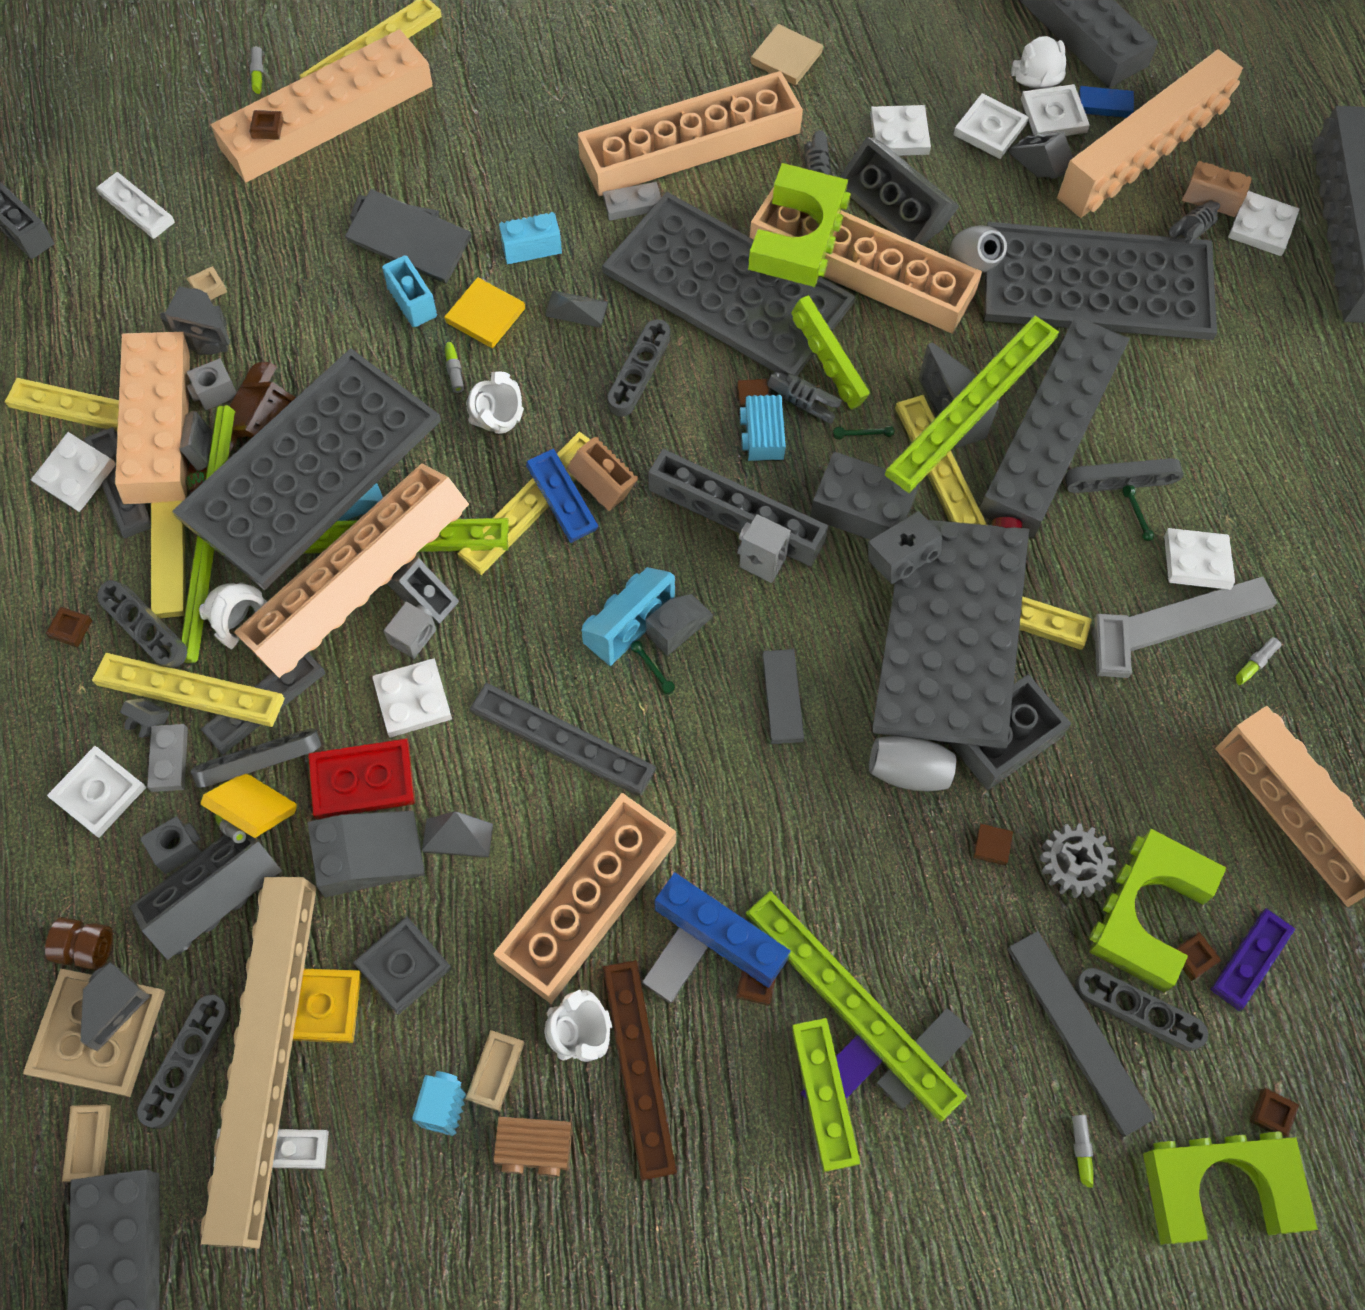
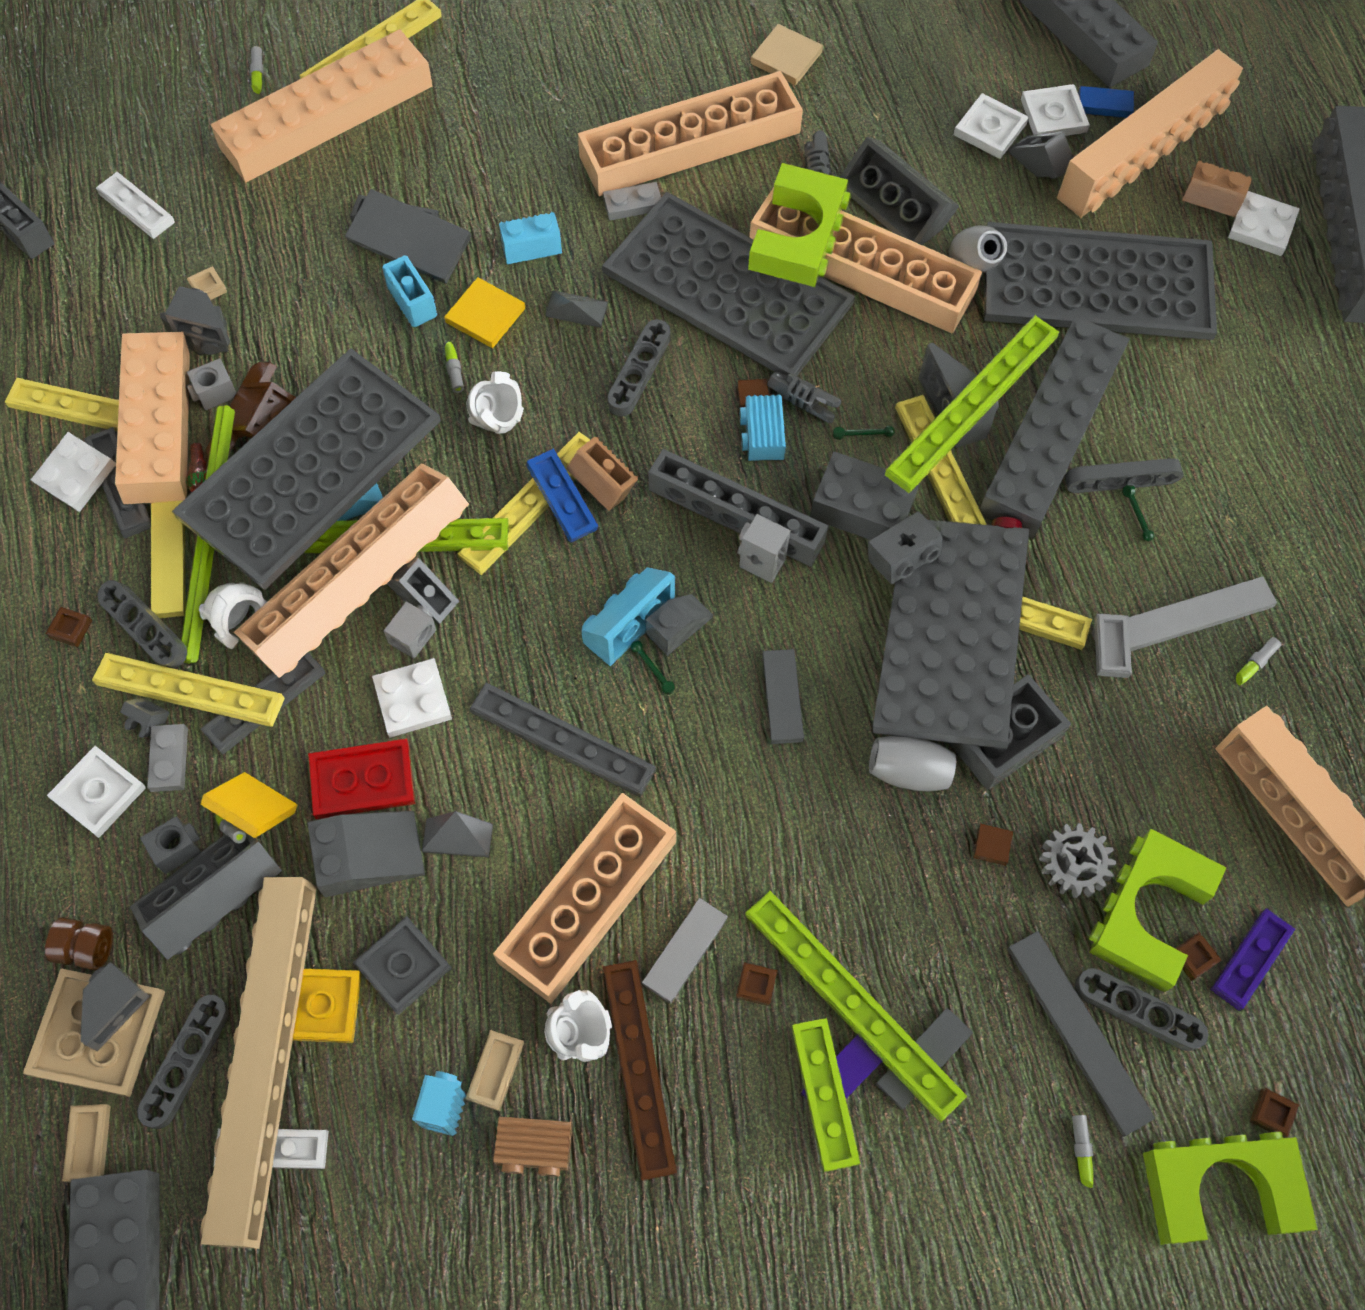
(196, 440): dark grey tile -> none
(255, 758): dark grey beam -> none
(266, 124): reddish brown tile -> none
(721, 930): blue brick -> none
(830, 353): lime plate -> none
(902, 128): white plate -> none
(1041, 64): white helmet -> none
(1196, 222): dark grey hinge -> none
(1199, 558): white plate -> none

